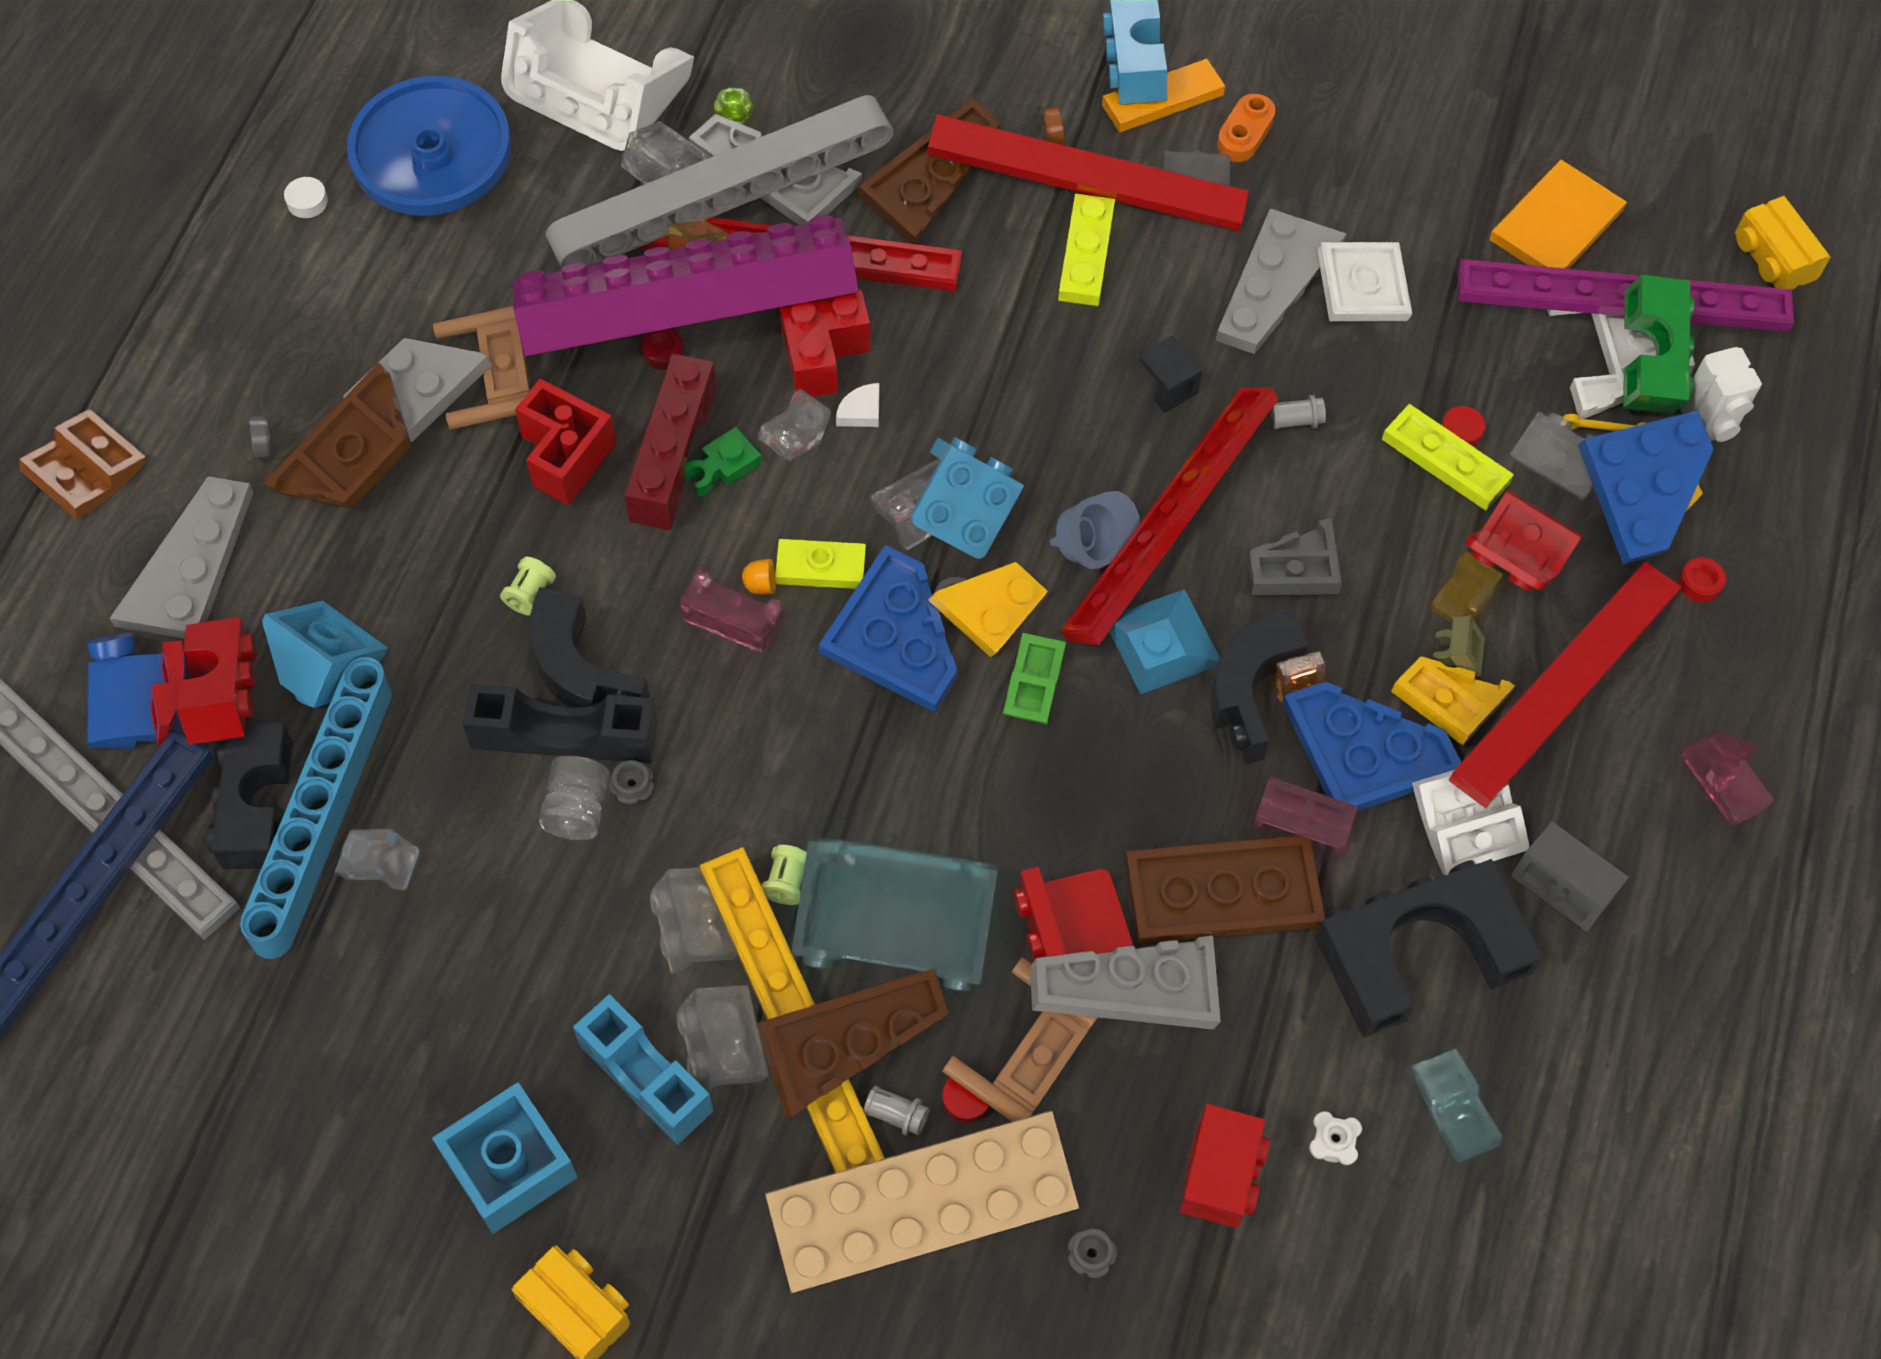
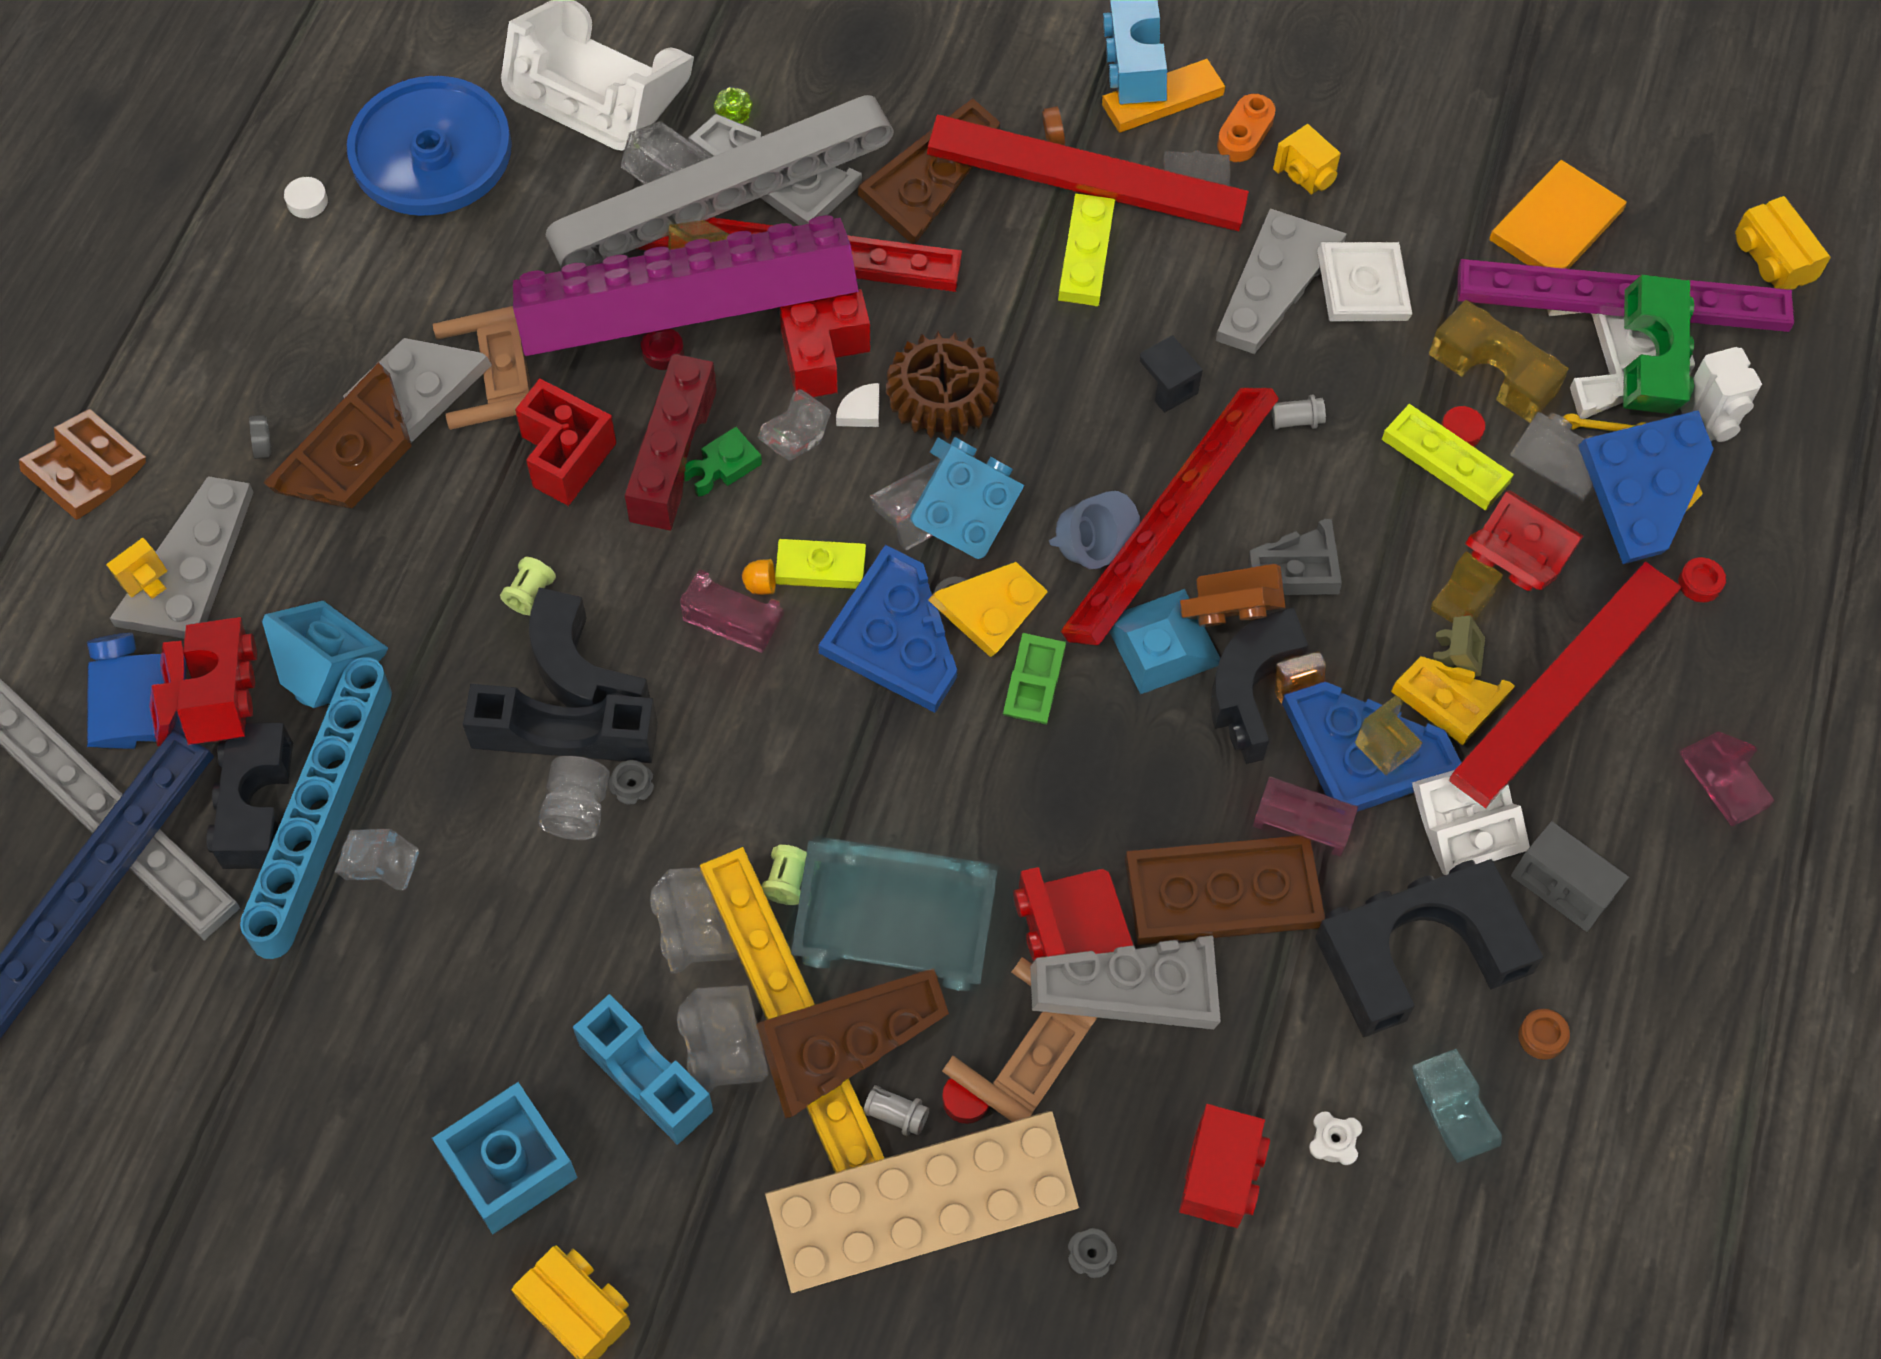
(139, 570): none -> yellow tile
(919, 395): none -> reddish brown gear
(1234, 593): none -> dark orange bracket
(1308, 159): none -> yellow brick
(1387, 738): none -> clear yellow panel
(1477, 338): none -> clear yellow arch
(1544, 1034): none -> dark orange tile

